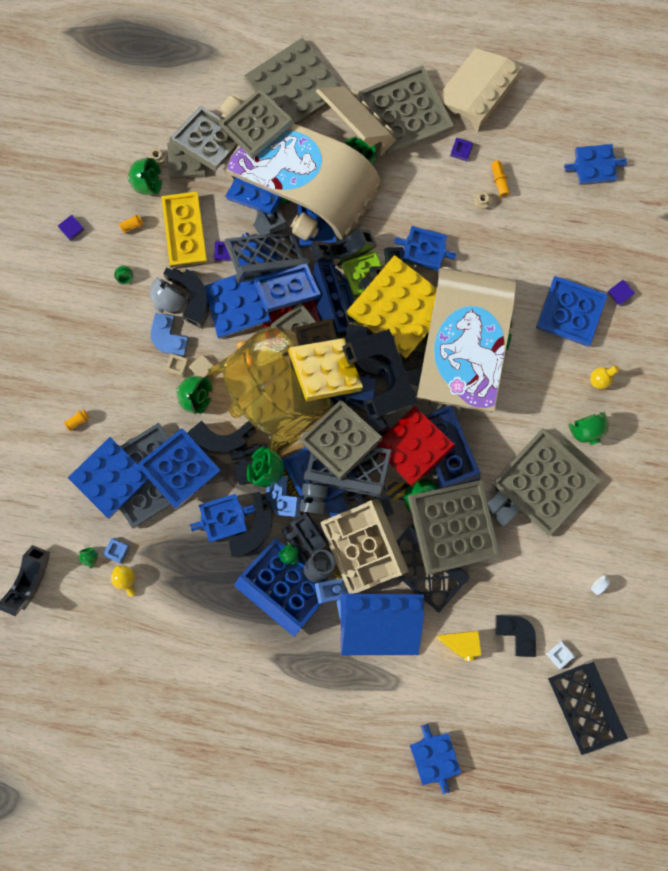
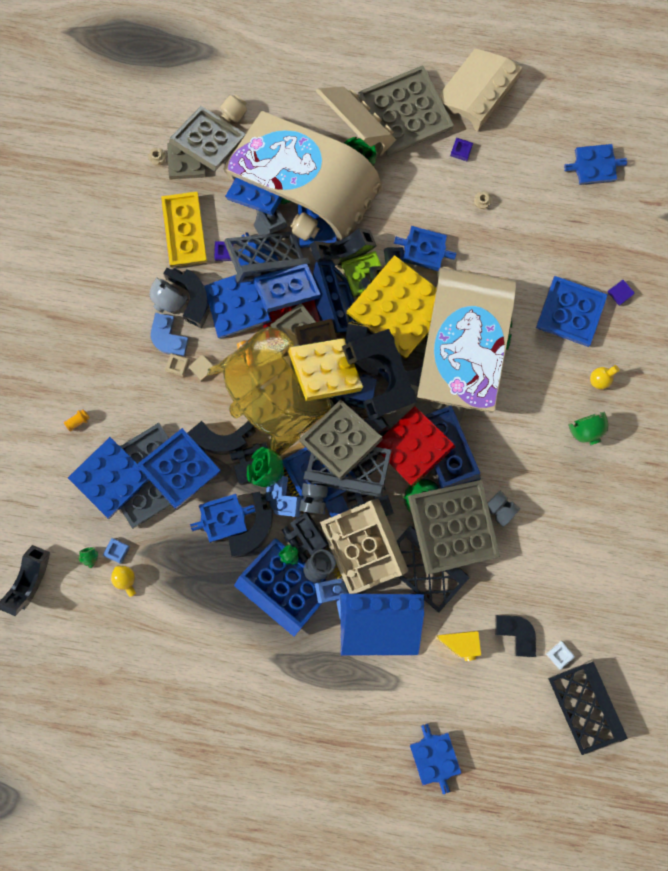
(71, 227): dark purple tile -> none
(123, 274): green plate -> none
(131, 223): light orange pin -> none
(144, 176): green cylinder -> none
(193, 394): green cylinder -> none
(256, 123): dark tan plate -> none
(293, 79): dark tan plate -> none
(396, 490): sticker -> none
(500, 178): light orange axle -> none
(546, 482): dark tan plate -> none
(600, 585): white tile -> none

